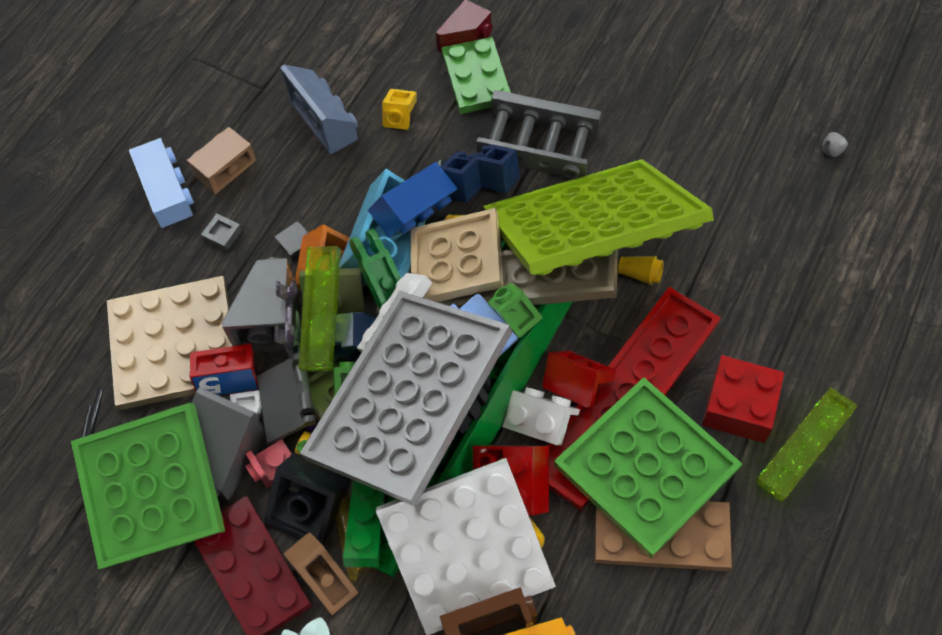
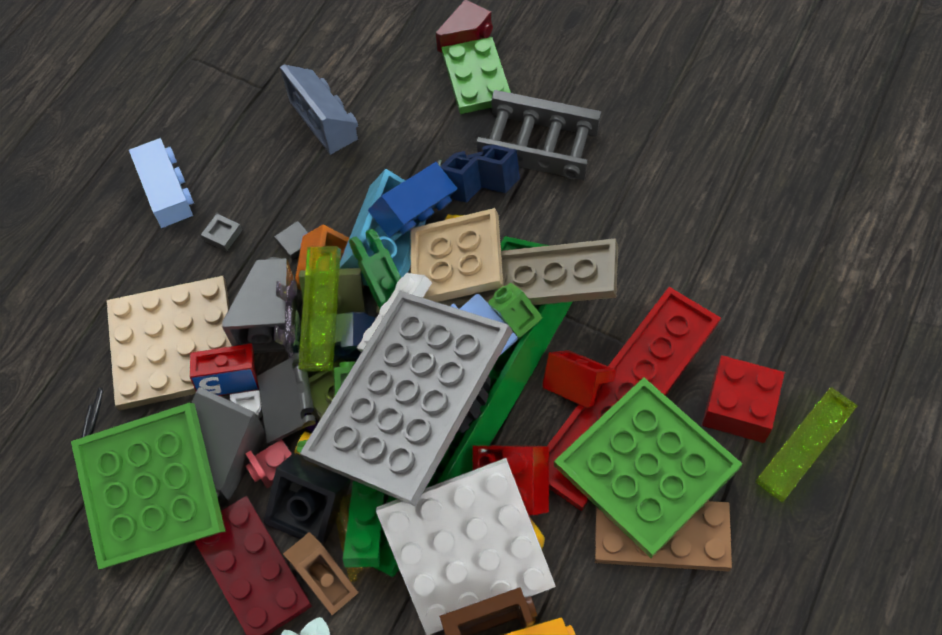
(221, 160): brick -> none
(397, 108): yellow bracket -> none
(538, 416): white bracket -> none
(596, 216): lime plate -> none
(642, 268): yellow cone -> none
(834, 144): light grey hinge -> none

